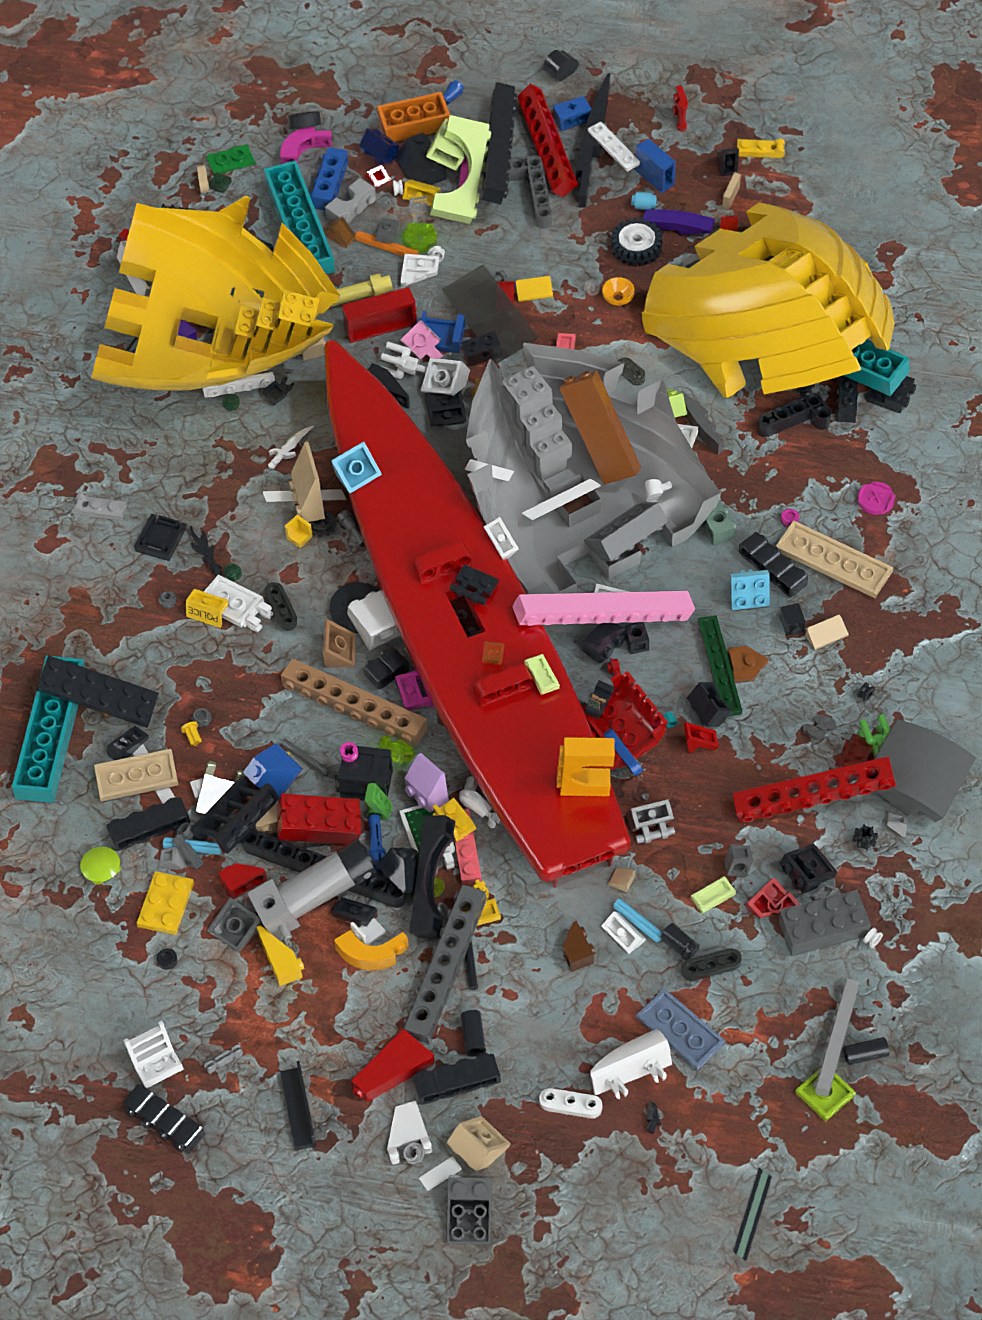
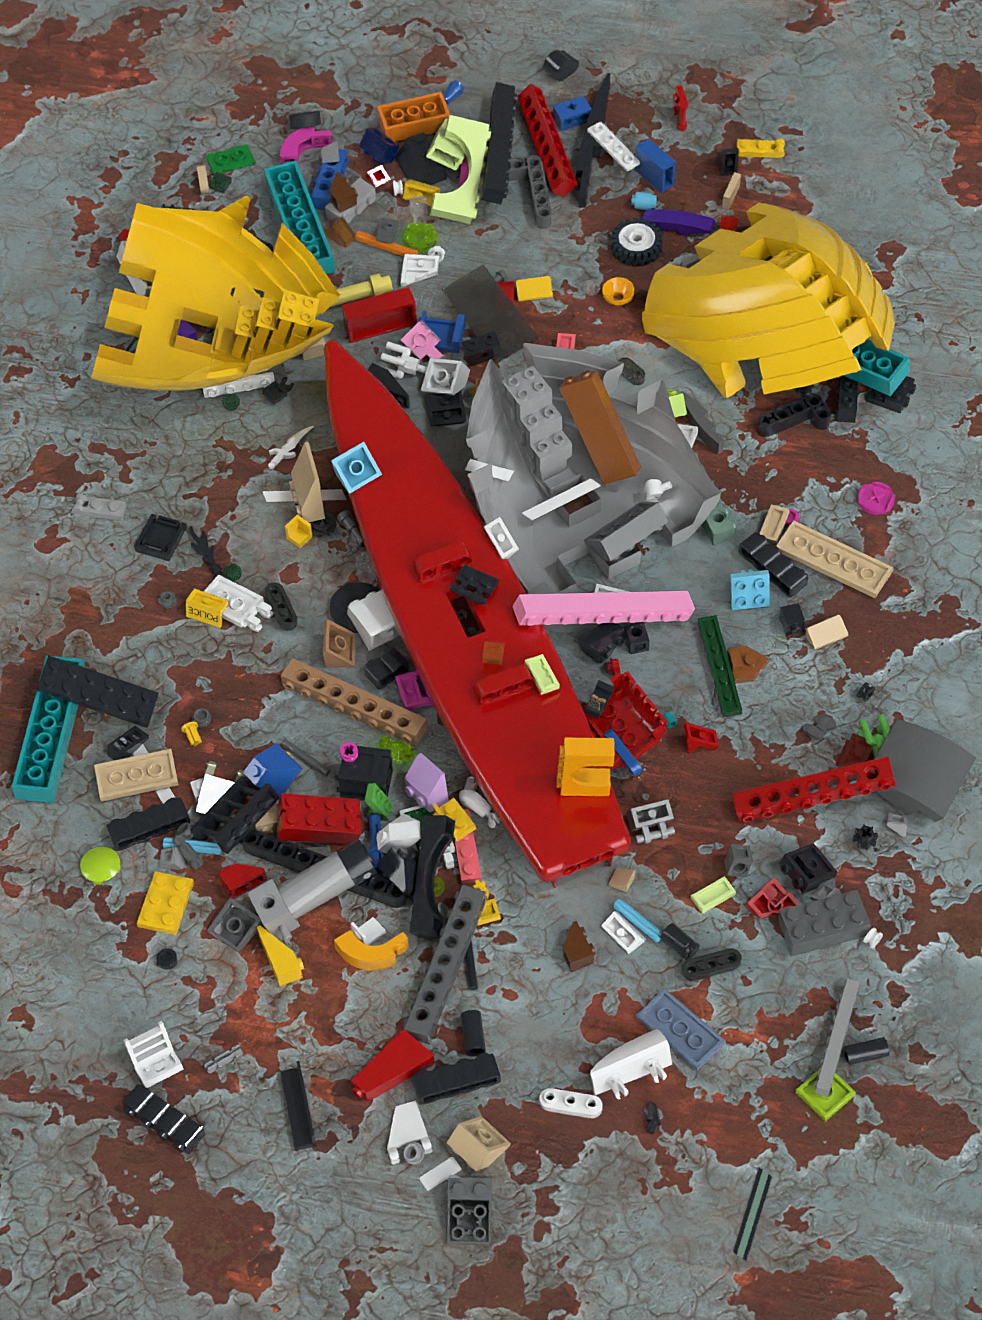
(330, 153): none -> light grey slope
(342, 194): none -> reddish brown slope
(354, 911): black plate -> none
(399, 833): none -> white slope
(707, 704): black brick -> none
(774, 523): none -> tan tile

